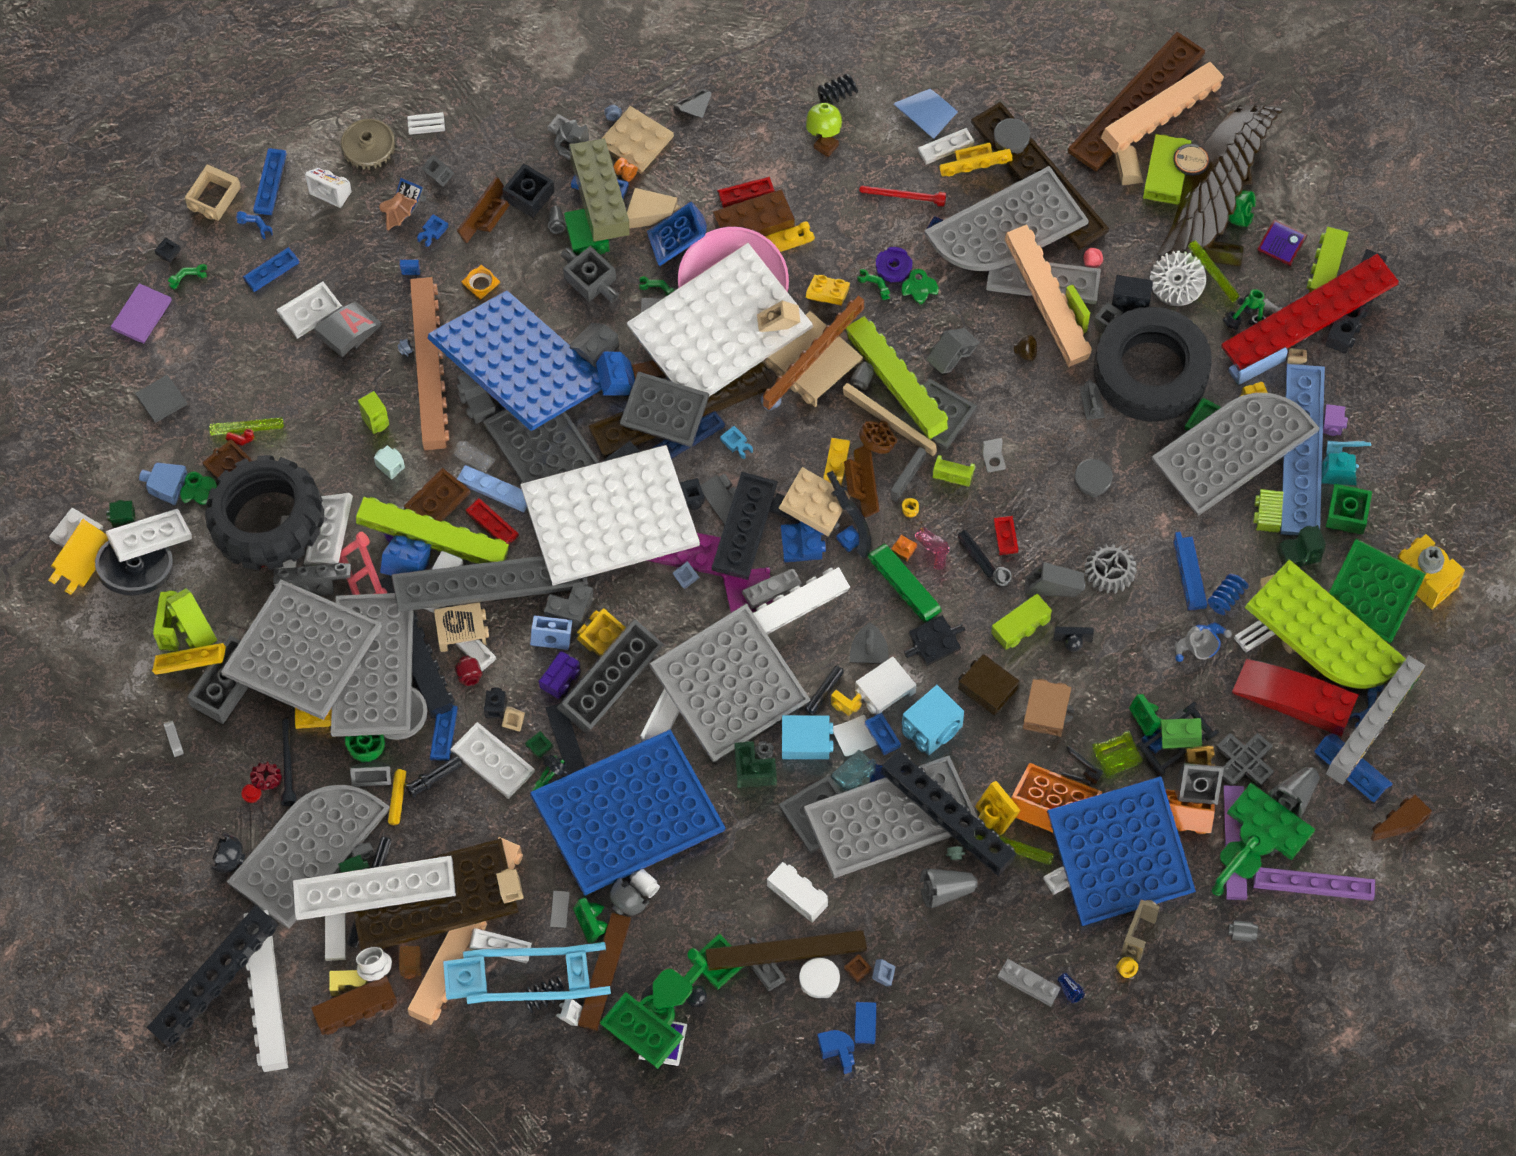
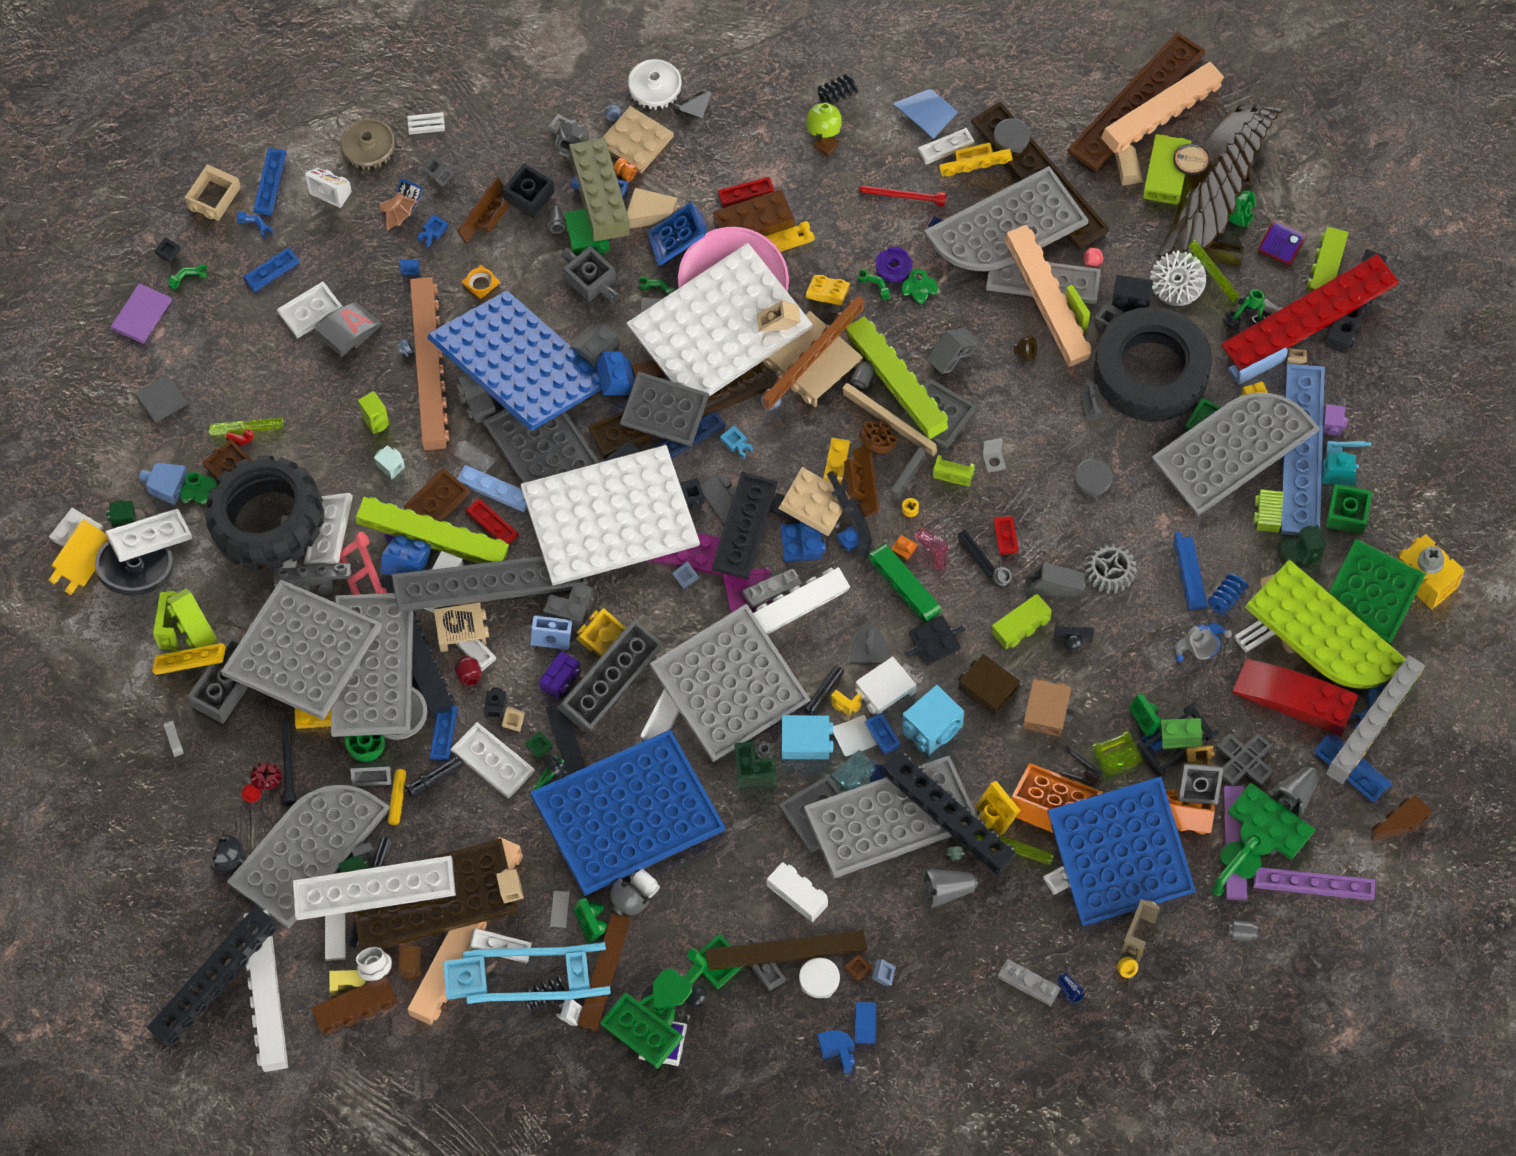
(654, 83): none -> white wheel

